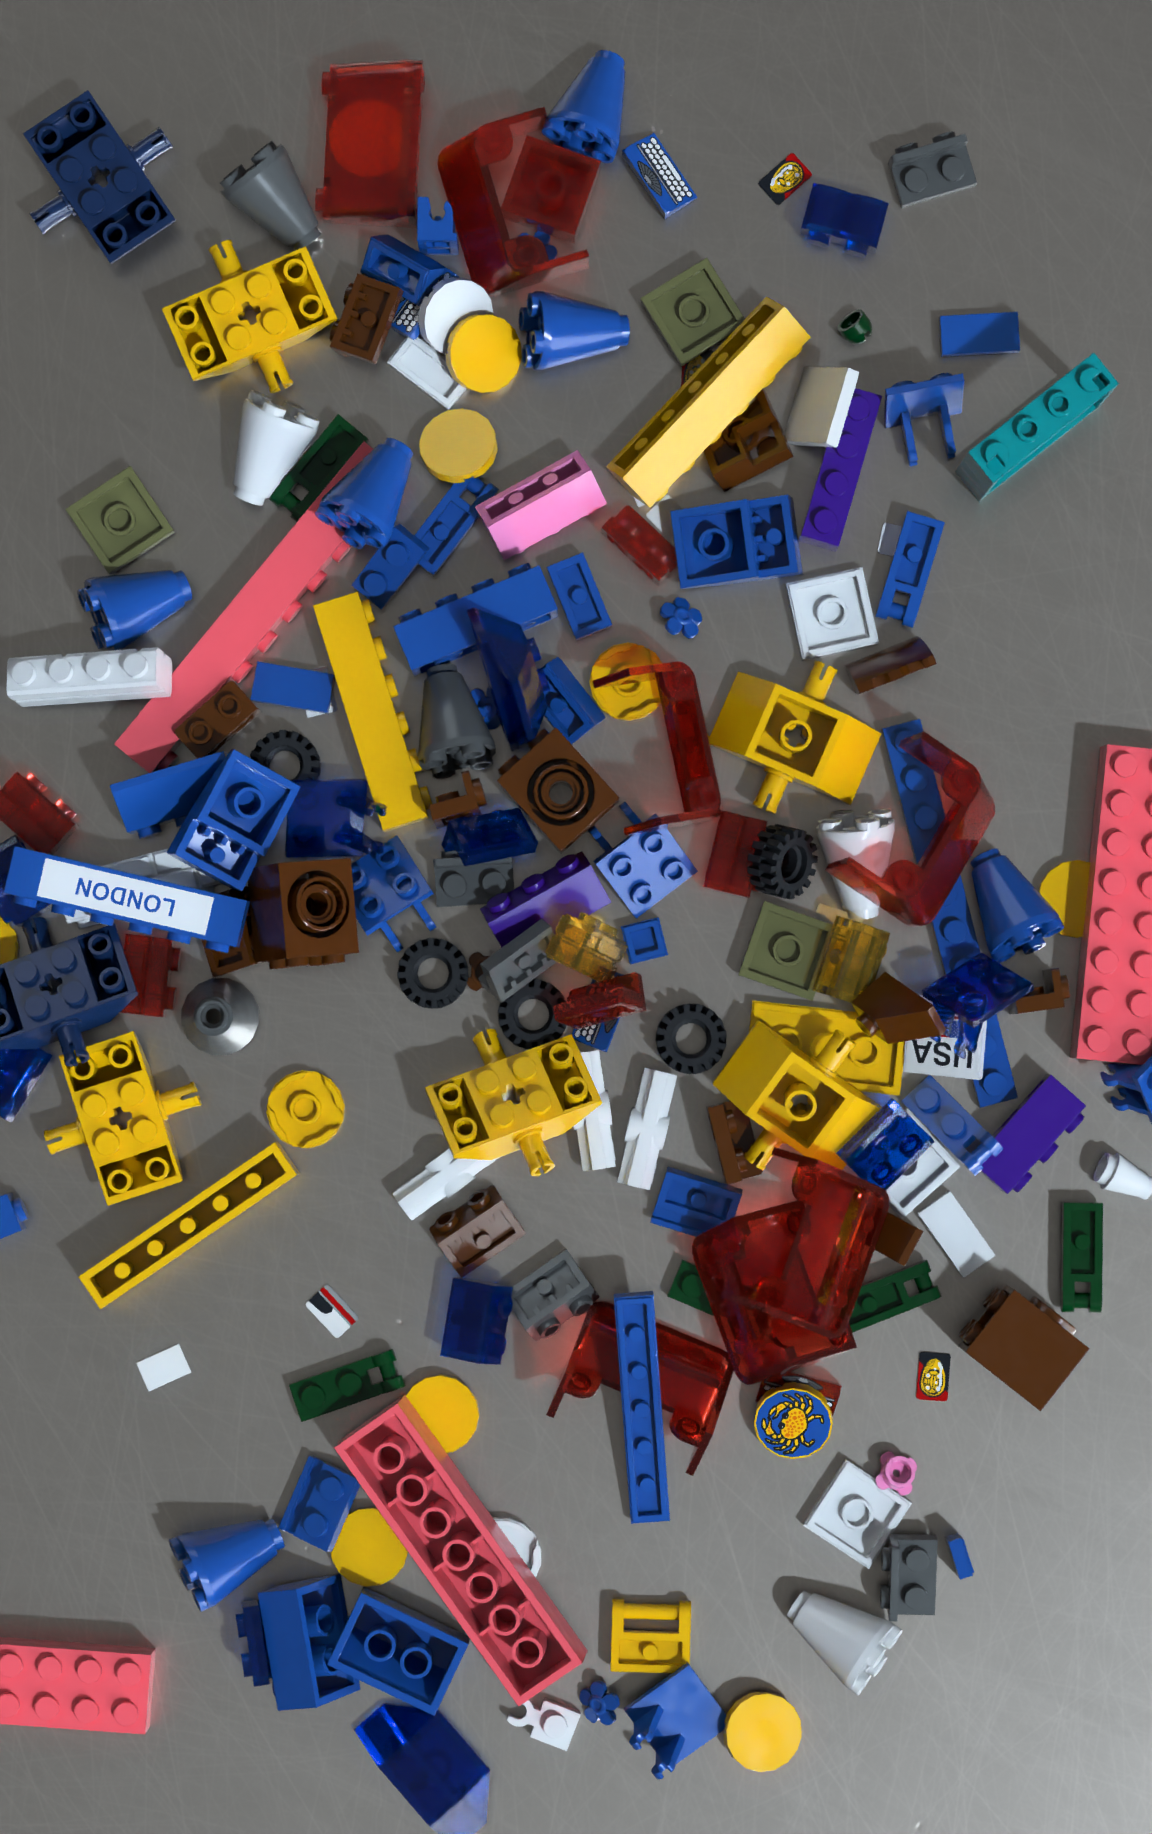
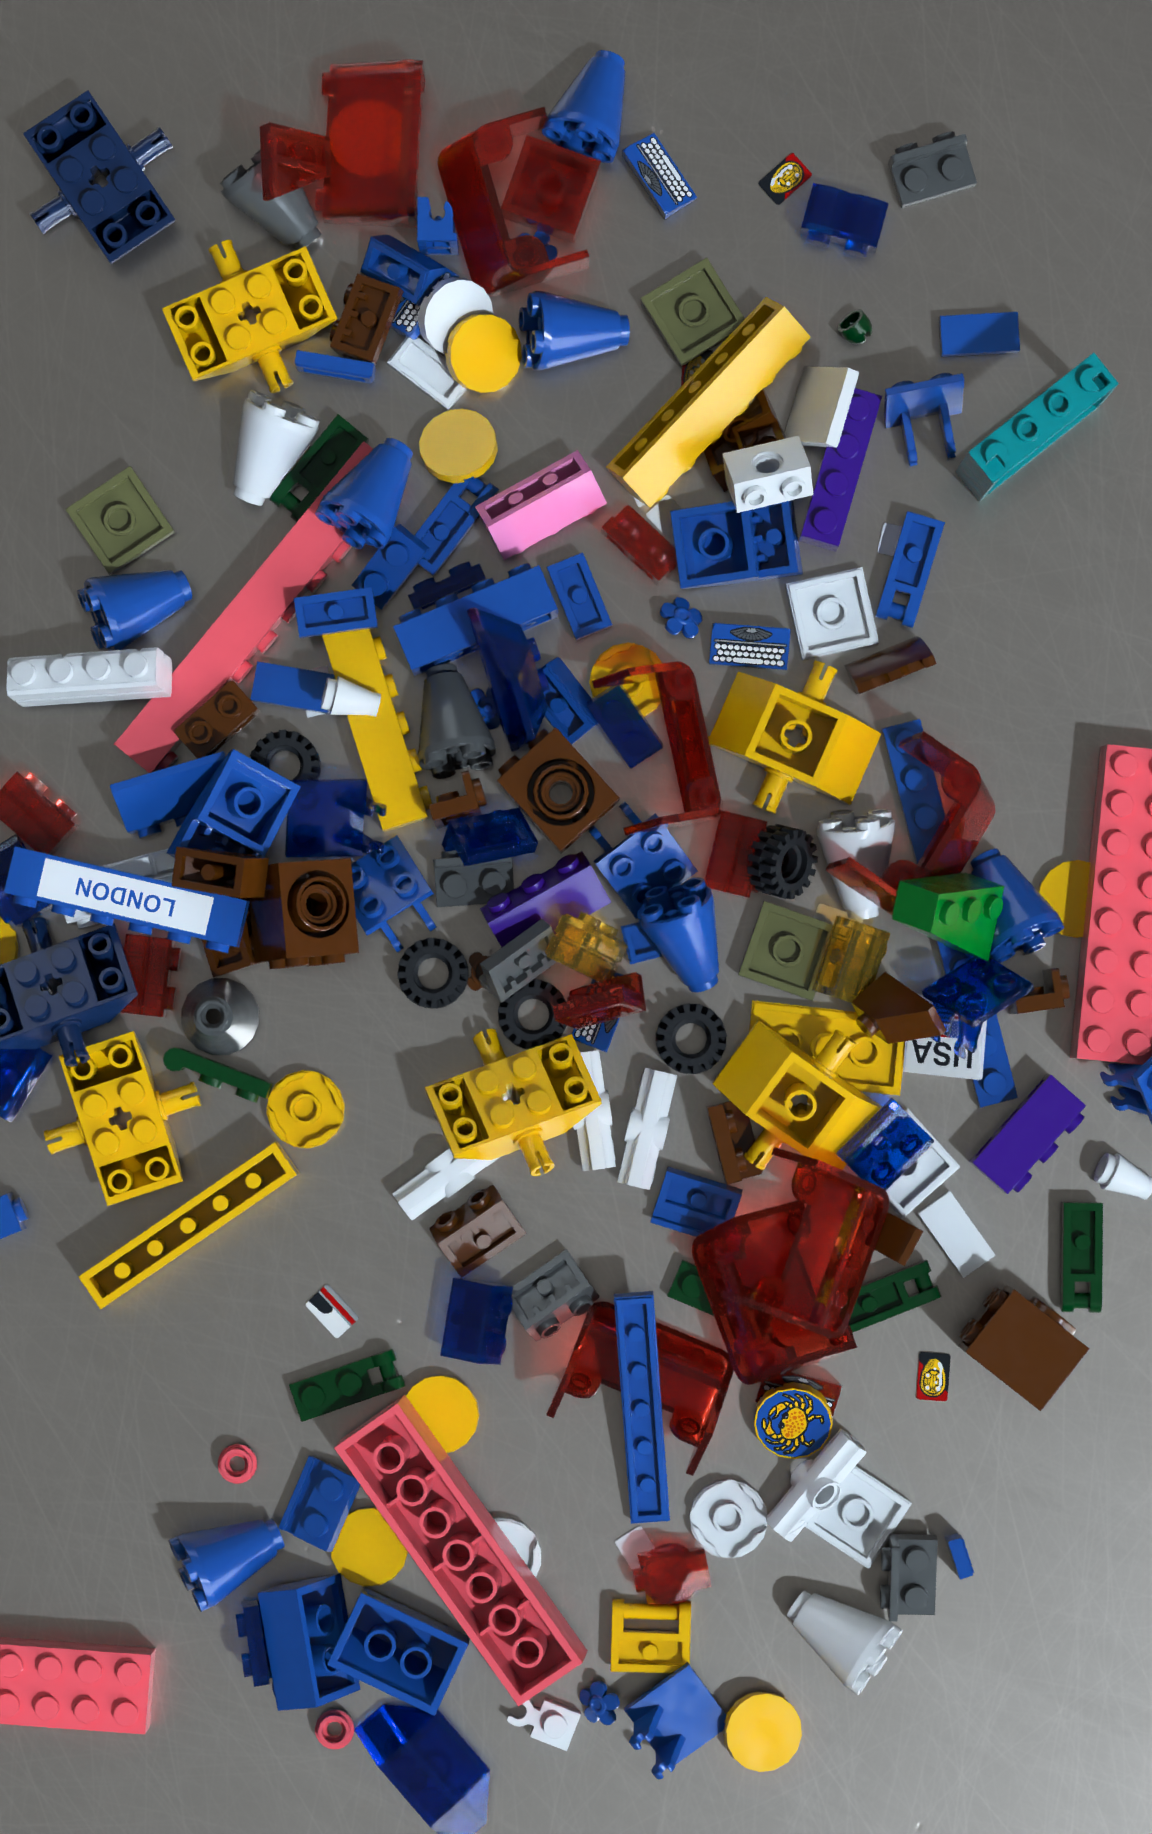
(163, 1367): white sticker -> none
(216, 1073): none -> dark green plate
(220, 872): none -> reddish brown slope
(232, 1475): none -> coral plate
(291, 159): none -> clear red wing
(334, 1741): none -> coral plate
(335, 367): none -> blue tile
(336, 612): none -> blue plate
(347, 698): none -> white cone
(461, 579): none -> clear blue plate
(625, 725): none -> clear blue plate
(633, 1543): none -> white sticker
(671, 1573): none -> clear red hand
(684, 931): none -> blue cone
(728, 1518): none -> white tile
(749, 646): none -> slope
(768, 474): none -> white brick
(815, 1485): none -> white piece
(906, 1469): bright pink plate -> none
(951, 1124): blue plate -> none
(952, 910): none -> green wedge

